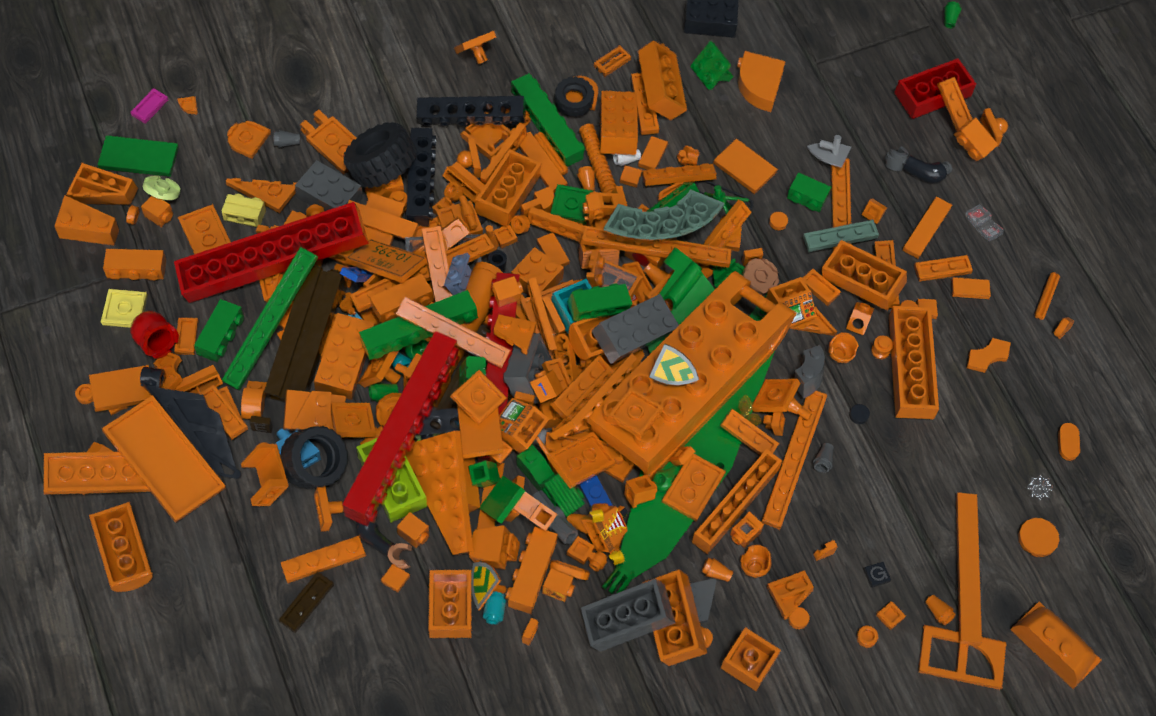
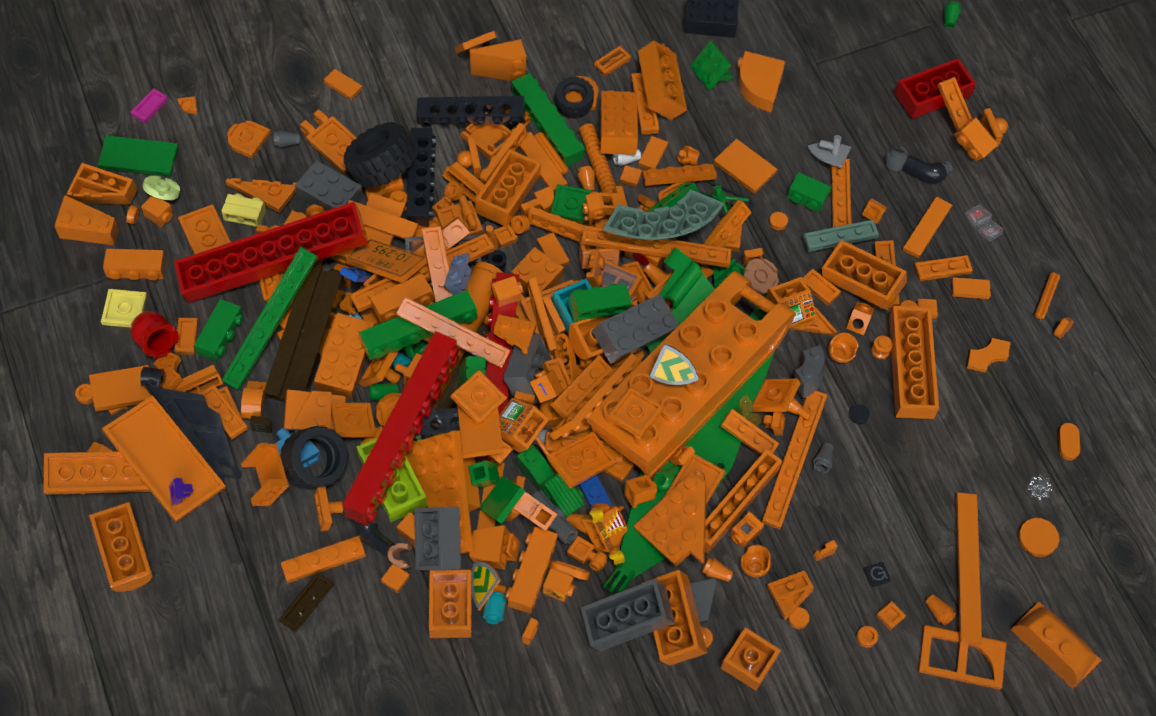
(179, 491): none -> dark purple tile
(343, 84): none -> orange tile
(437, 538): none -> dark grey brick
(499, 61): none -> orange slope
(646, 201): none -> orange tile
(678, 522): none -> orange wing

